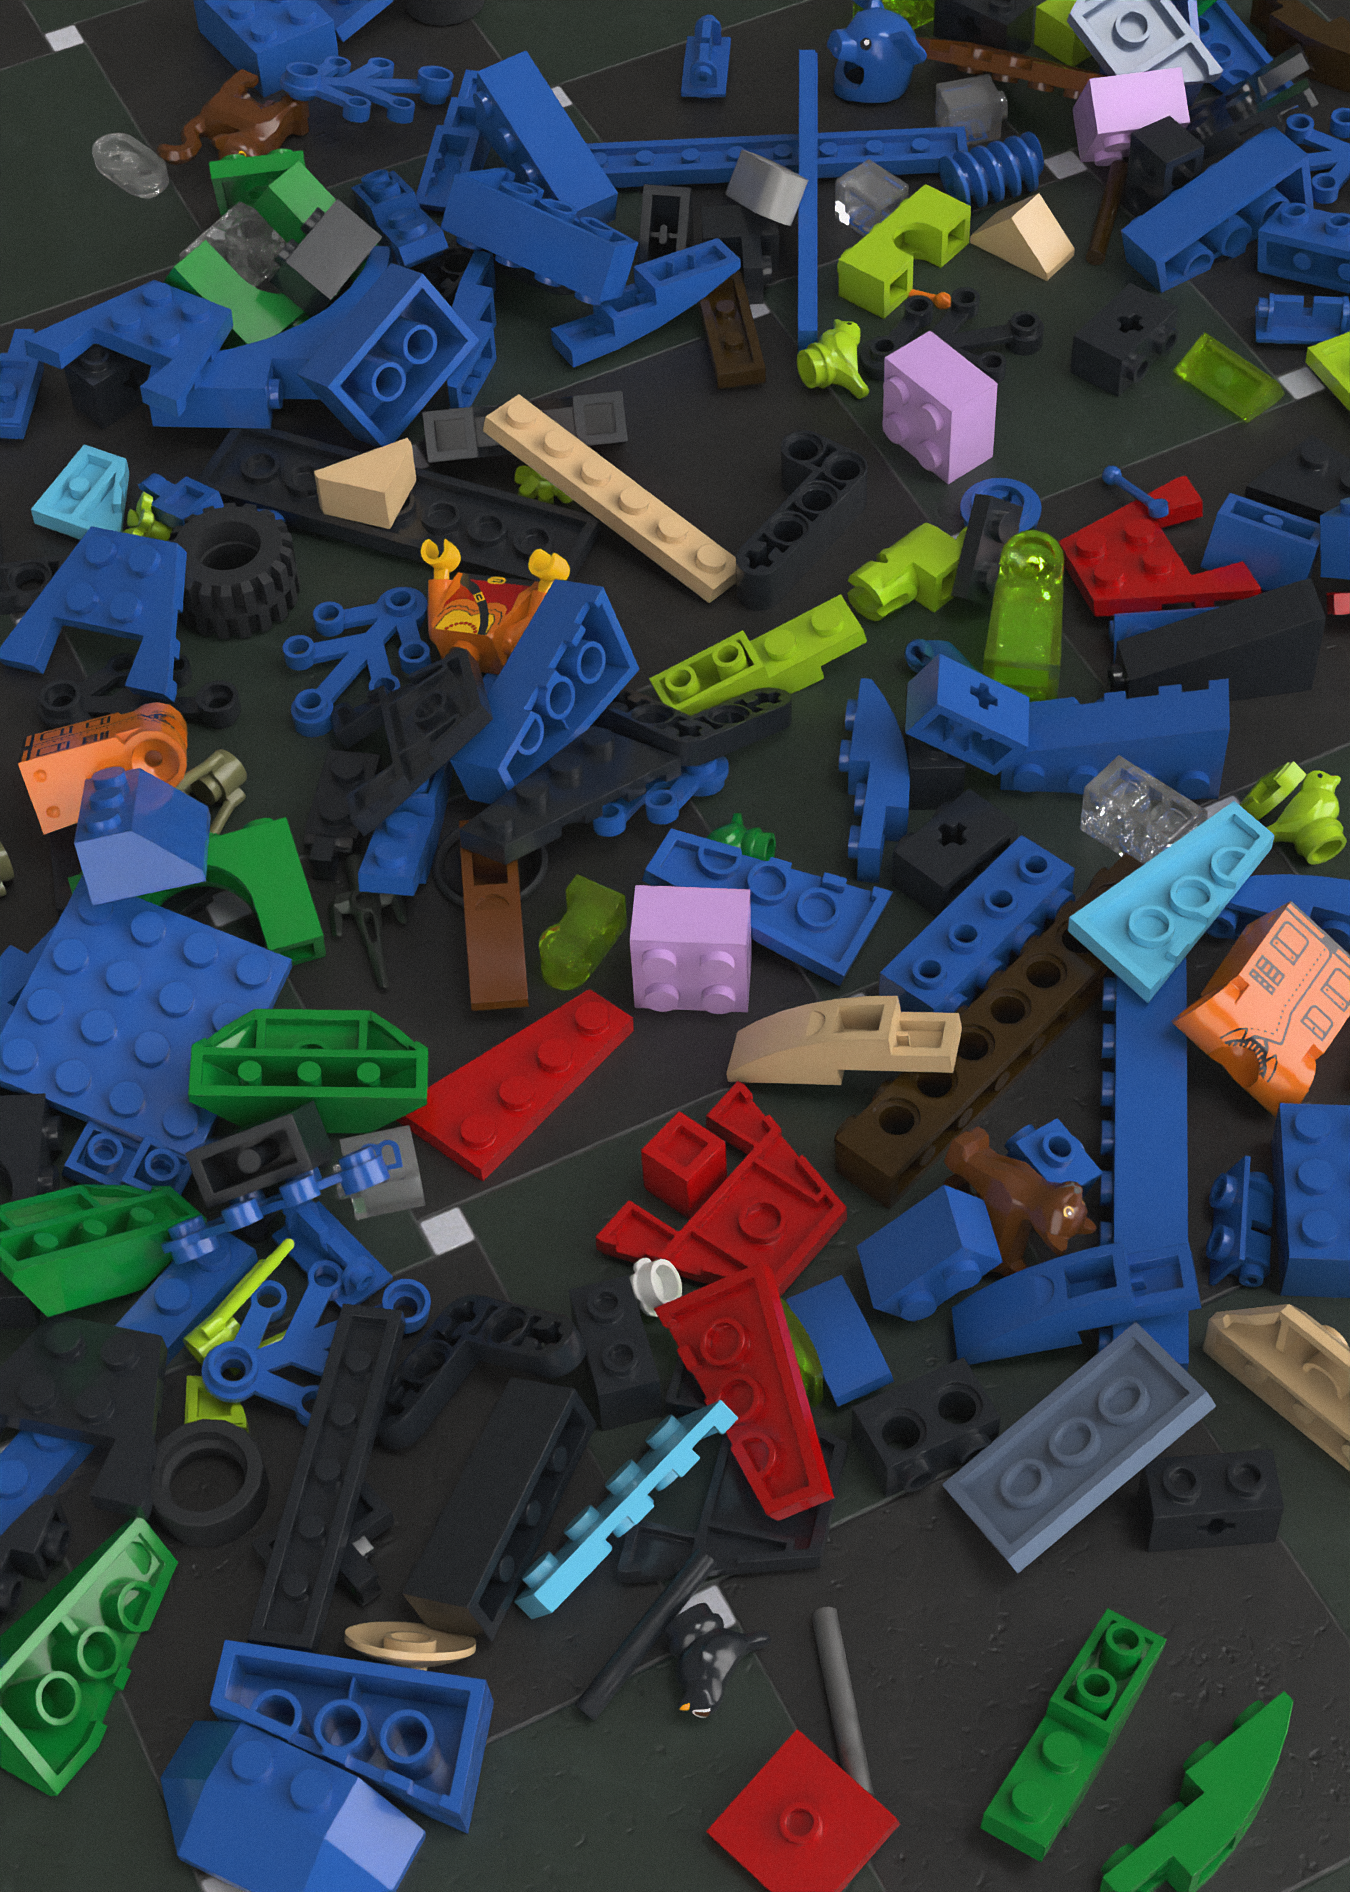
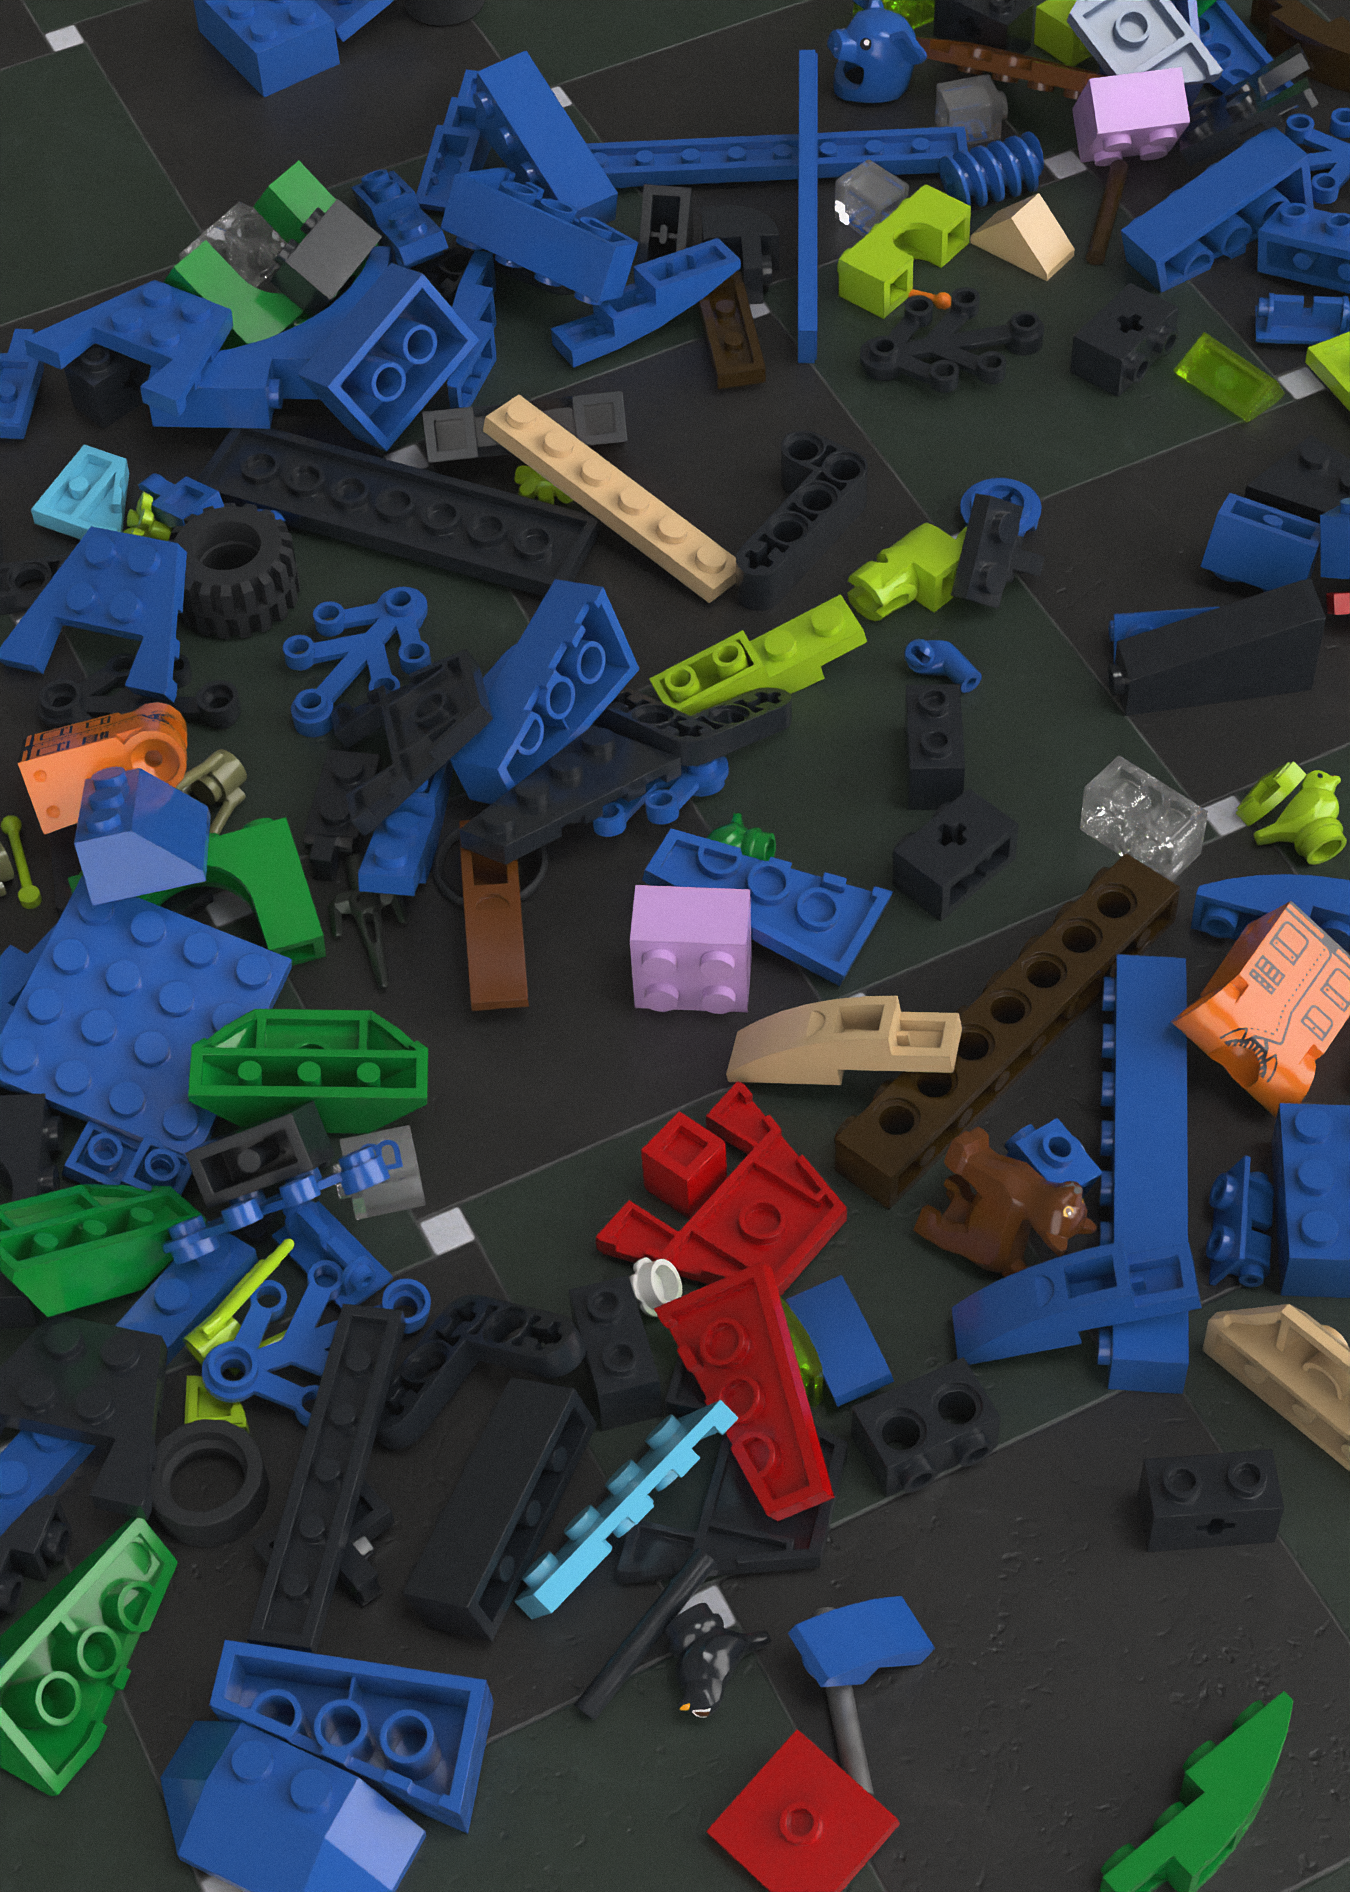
(29, 894): none -> lime hinge
(130, 165): clear plate -> none
(239, 123): reddish brown animal -> none
(246, 178): green plate -> none
(368, 84): blue plant -> none
(368, 485): tan slope -> none
(408, 1644): tan dish -> none
(482, 610): torso -> none
(509, 1090): red wing -> none
(584, 934): clear neon green leg -> none
(706, 60): blue hinge -> none
(766, 187): light grey beam -> none
(833, 360): lime animal -> none
(858, 1639): none -> blue slope
(876, 777): blue slope -> none
(929, 1254): blue brick -> none
(939, 407): lavender brick -> none
(967, 714): blue brick -> none
(980, 931): blue brick -> none
(1027, 617): clear neon green piece -> none
(1074, 1736): green slope -> none
(1078, 1446): sand blue plate -> none
(1132, 567): red wing -> none
(1156, 507): blue hinge -> none
(1160, 161): black brick -> none
(1167, 735): blue wedge -> none
(1167, 904): medium azure wing -> none

